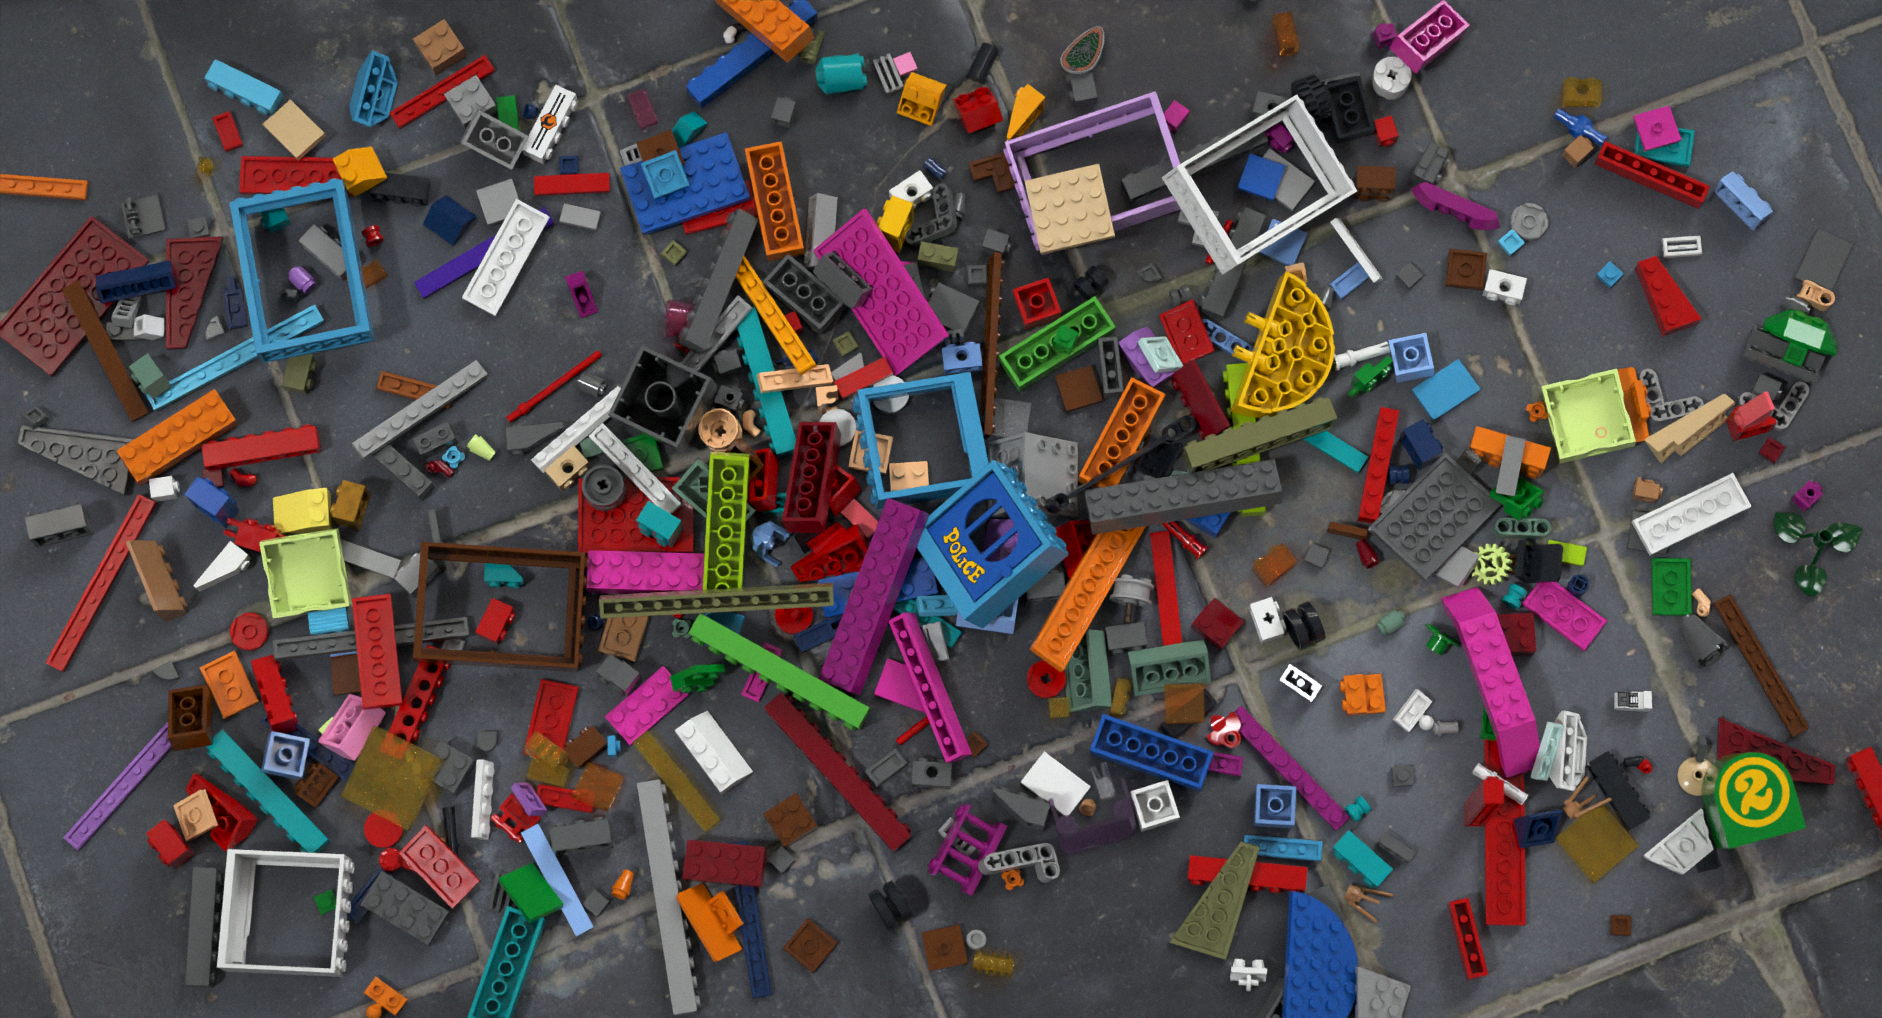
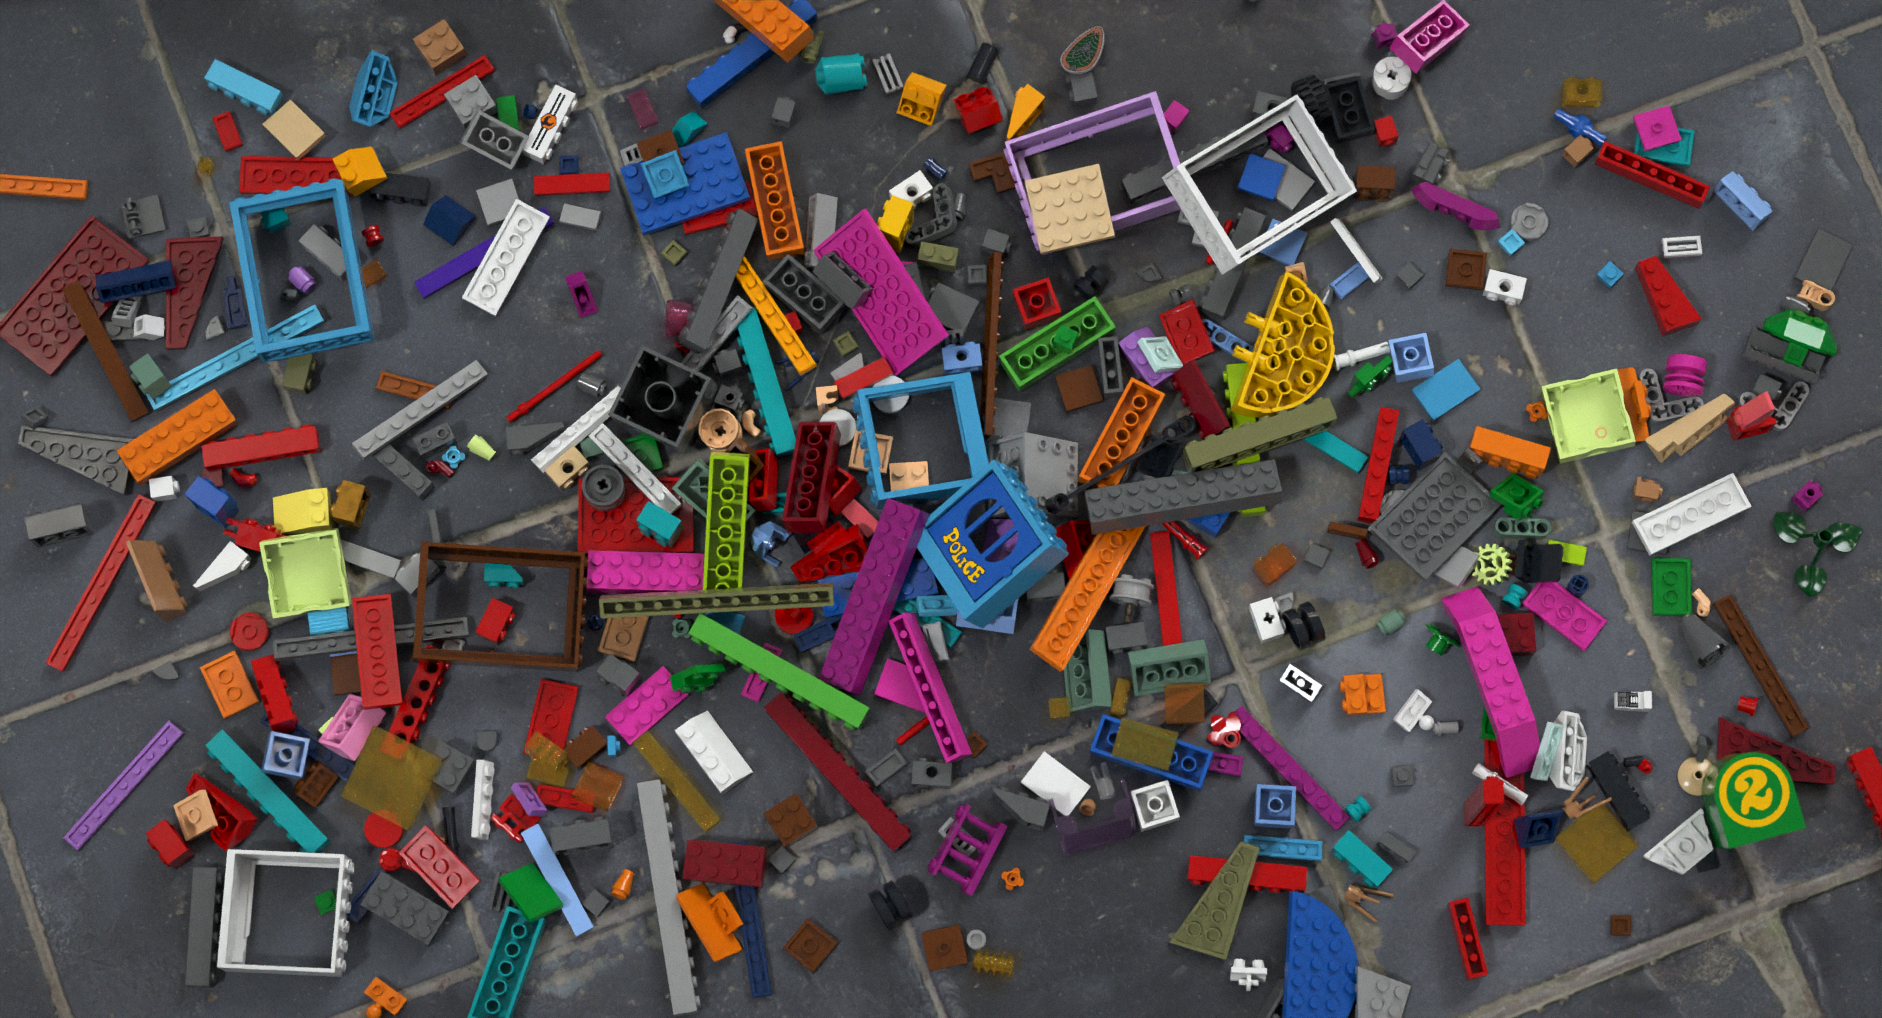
(190, 717): reddish brown brick -> none
(790, 379): light nougat plate -> none
(905, 64): bright pink tile -> none
(1018, 862): light grey beam -> none
(1037, 686): red plate -> none
(1145, 744): none -> clear yellow tile
(1217, 624): dark red slope -> none
(1284, 602): none -> light grey tile
(1285, 34): clear orange brick -> none
(1510, 465): light grey tile -> none
(1684, 375): none -> dark pink wheel
(1747, 705): none -> red piece
(1771, 450): dark red tile -> none

